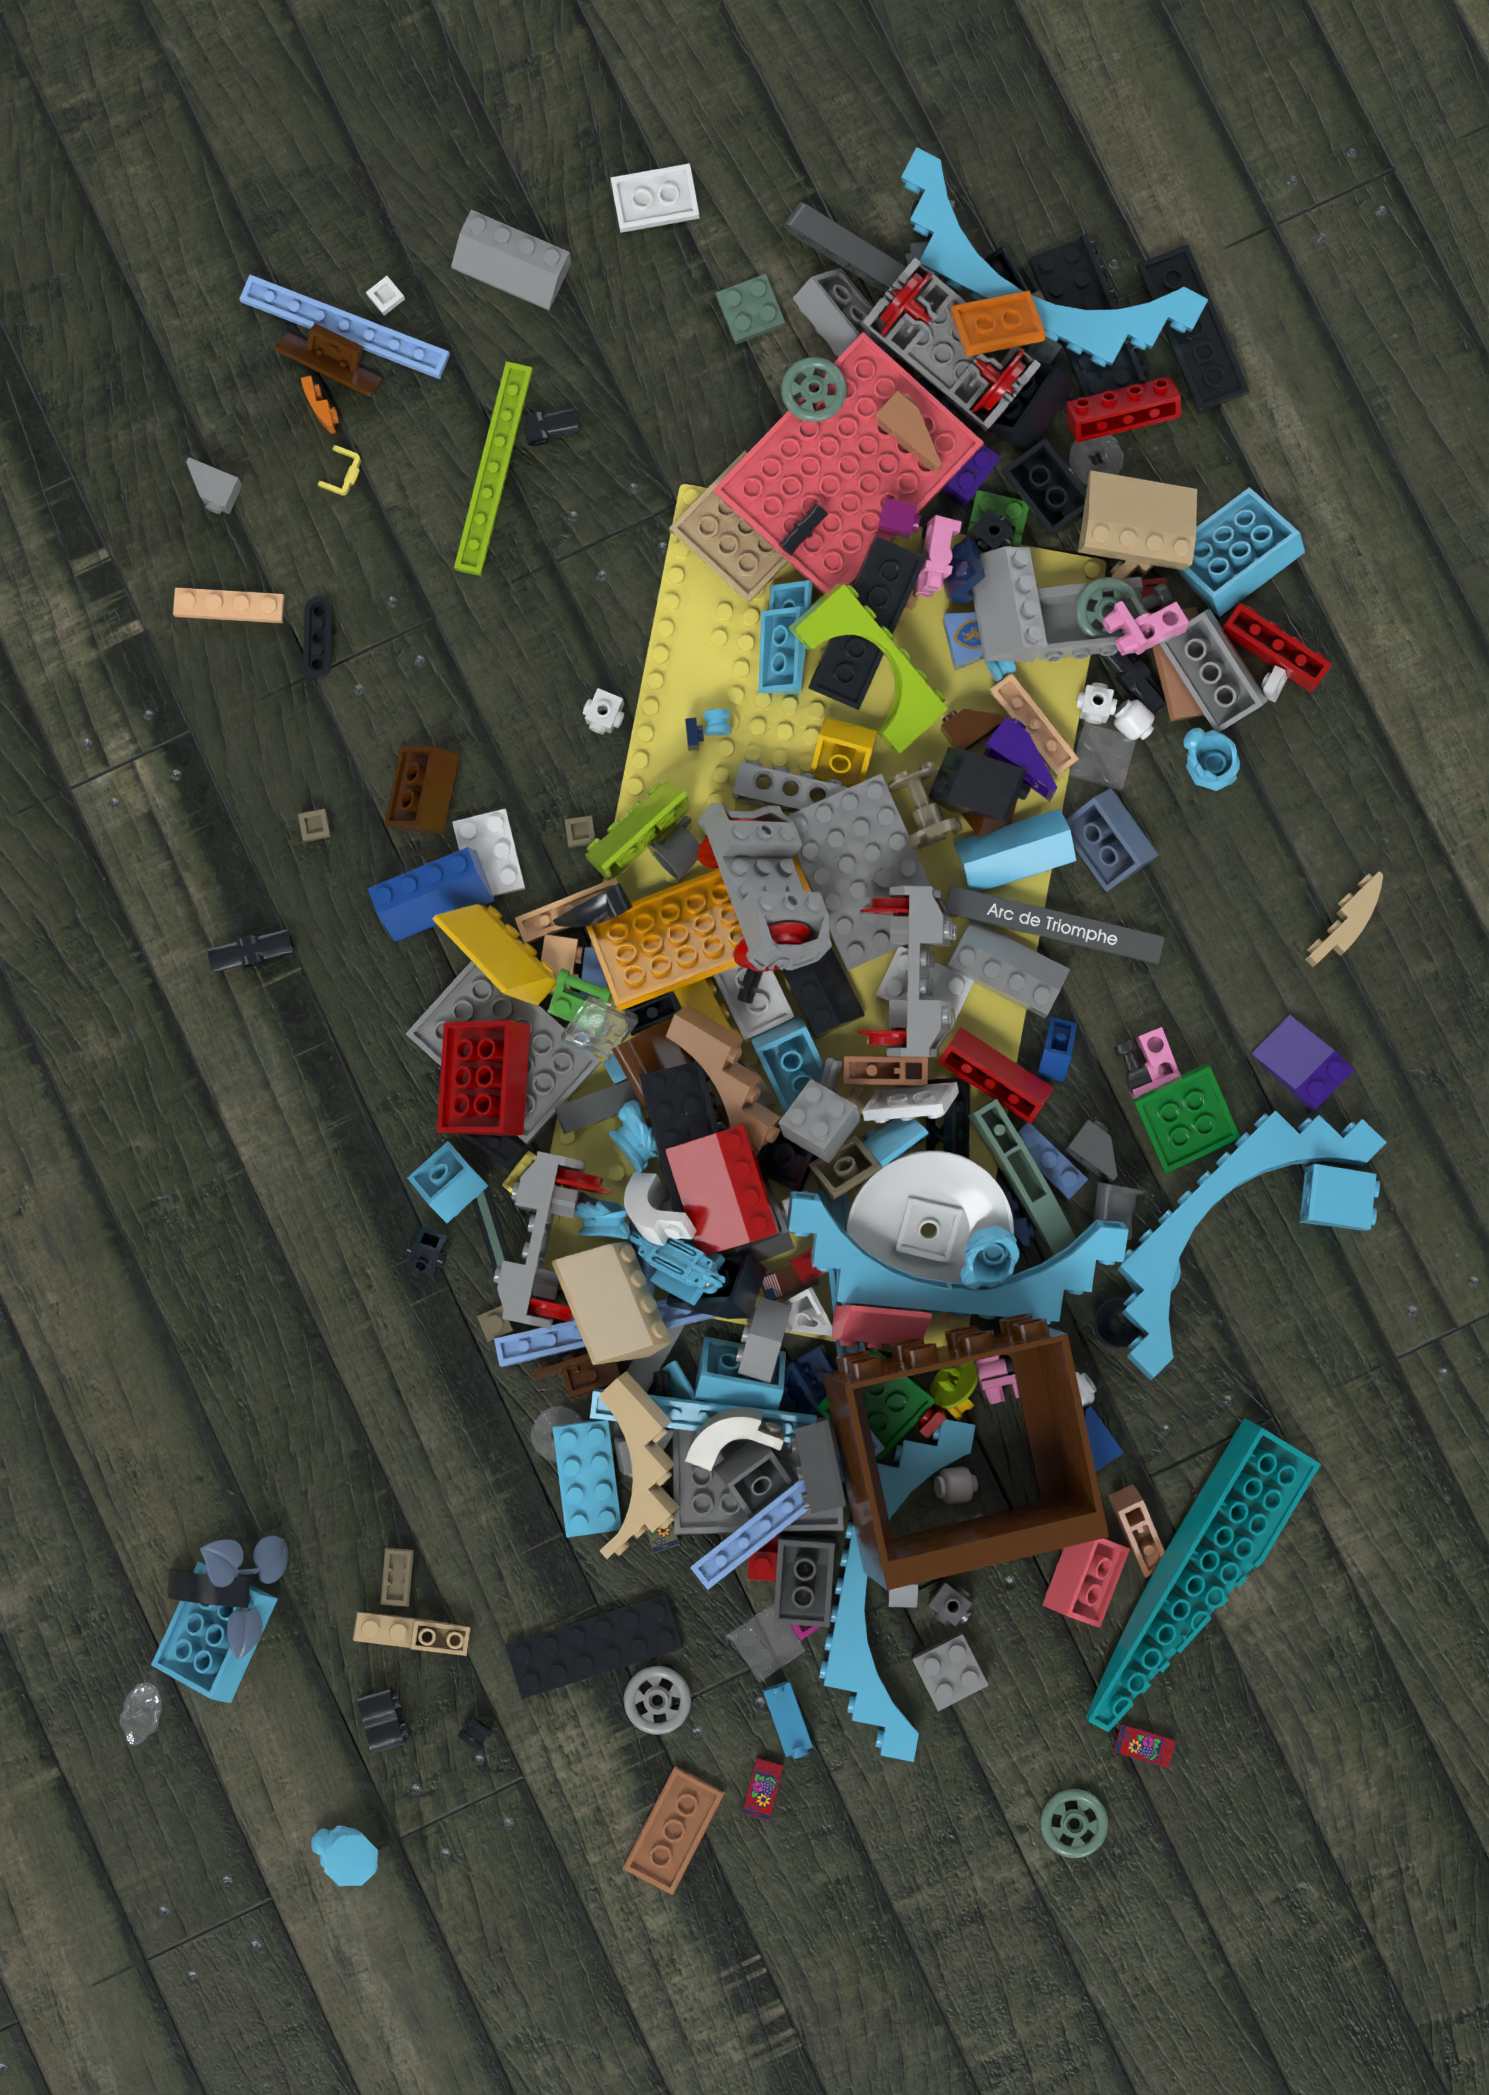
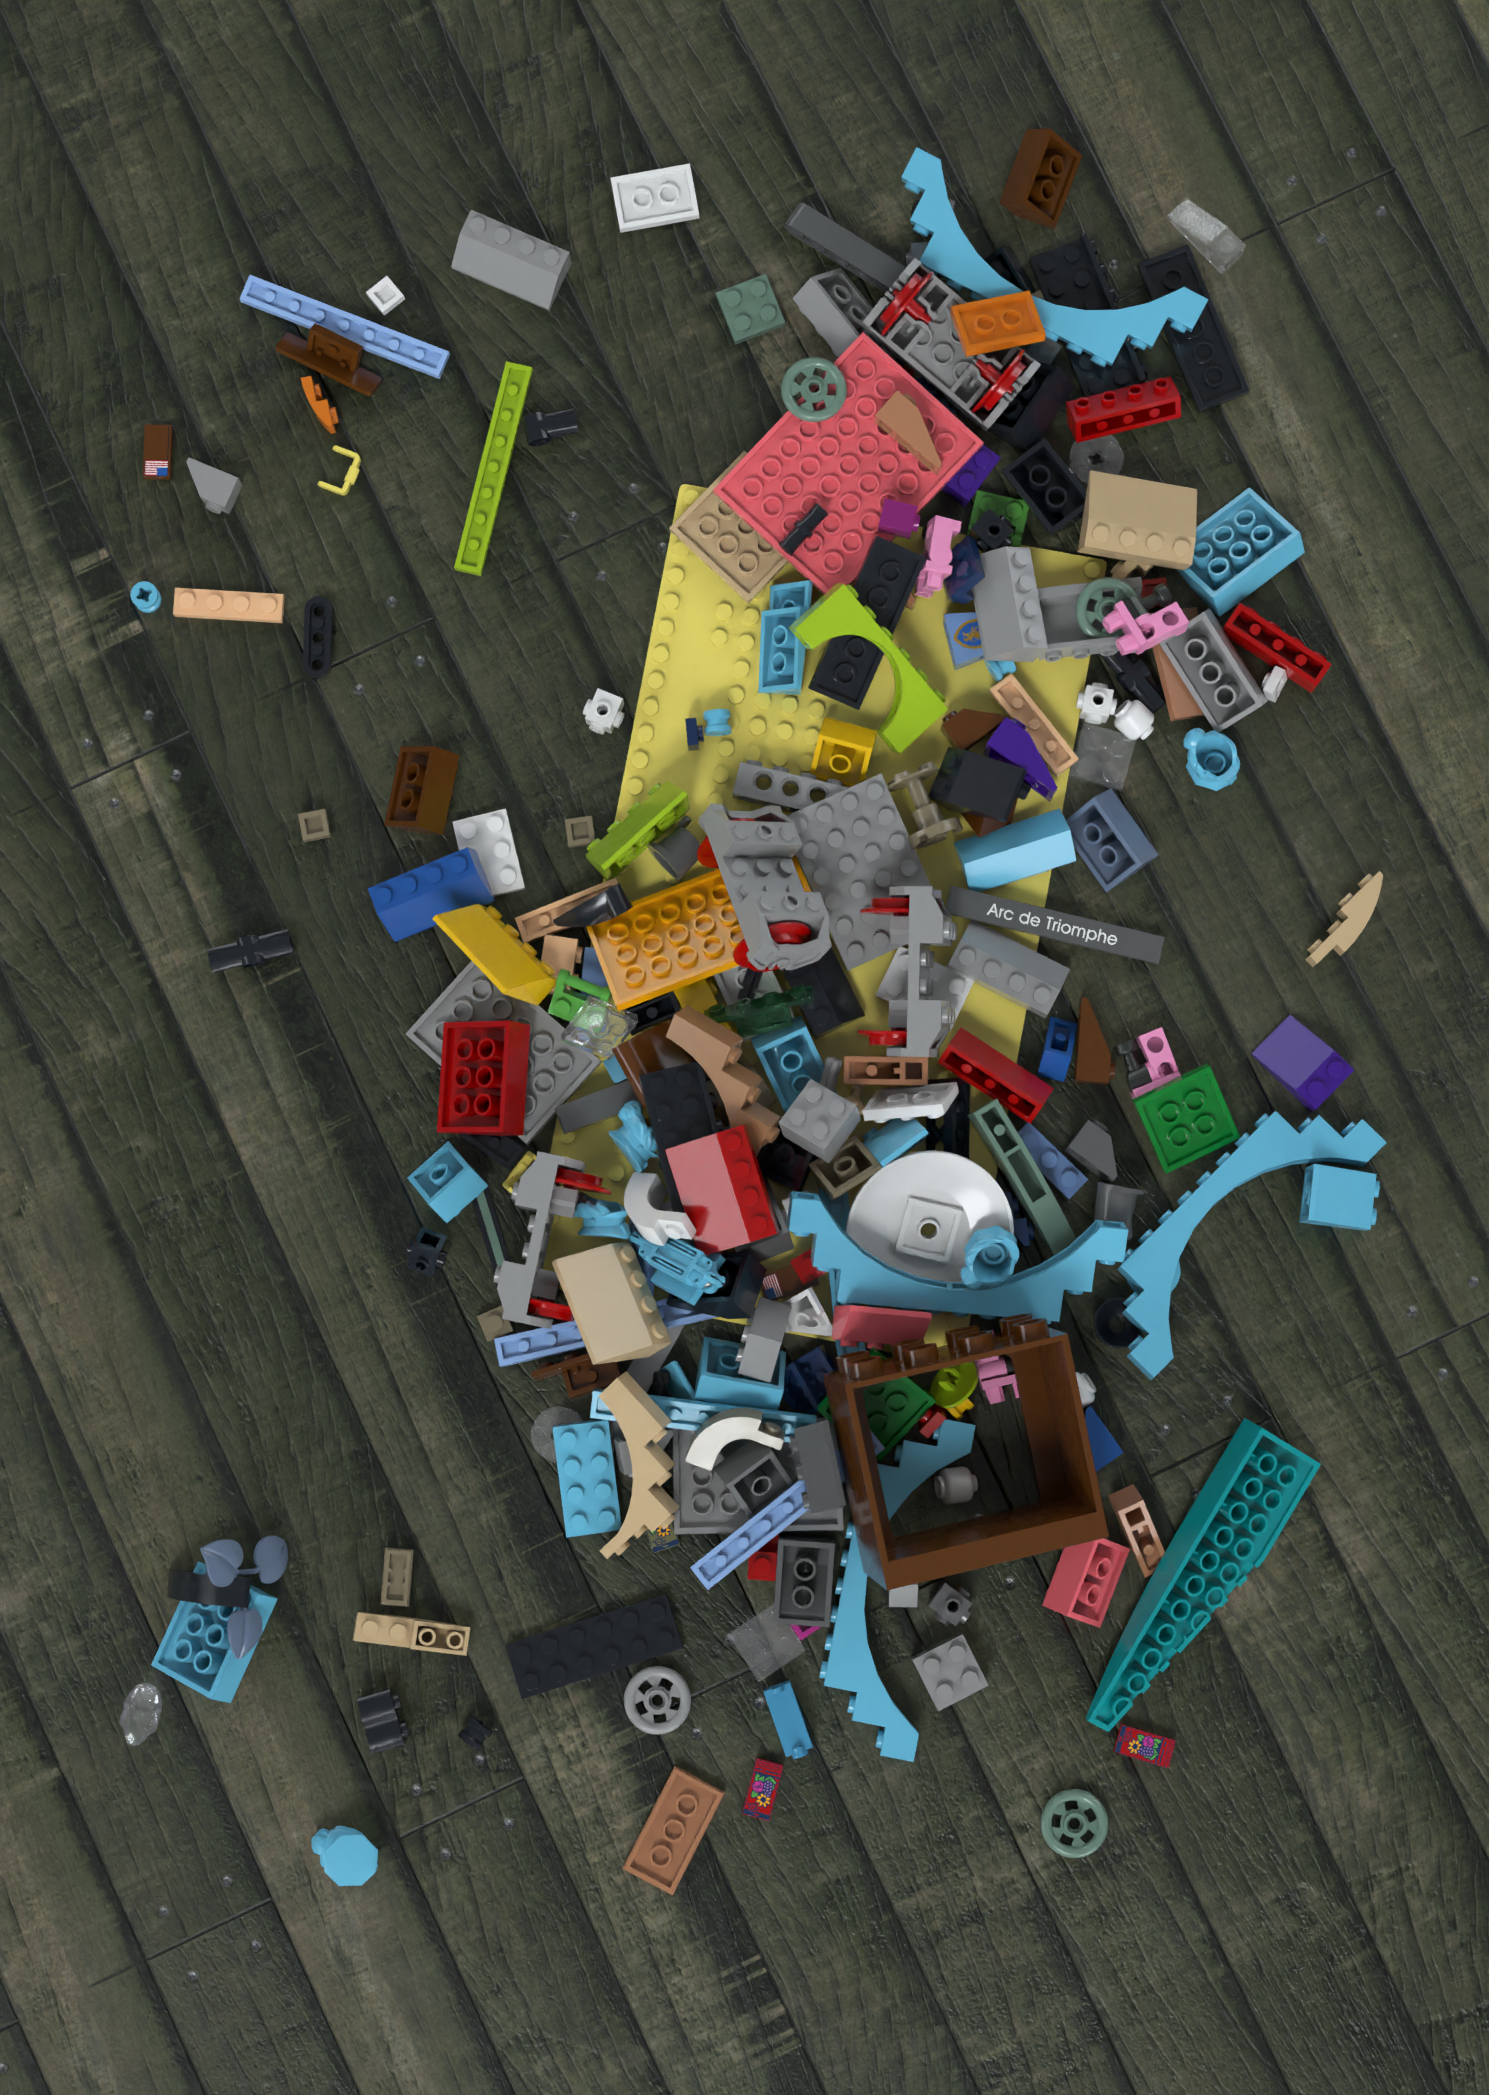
(149, 602): none -> medium azure wheel
(157, 452): none -> reddish brown tile
(763, 1013): none -> clear green bracket
(1041, 177): none -> reddish brown slope
(1092, 1054): none -> reddish brown slope
(1207, 234): none -> clear slope

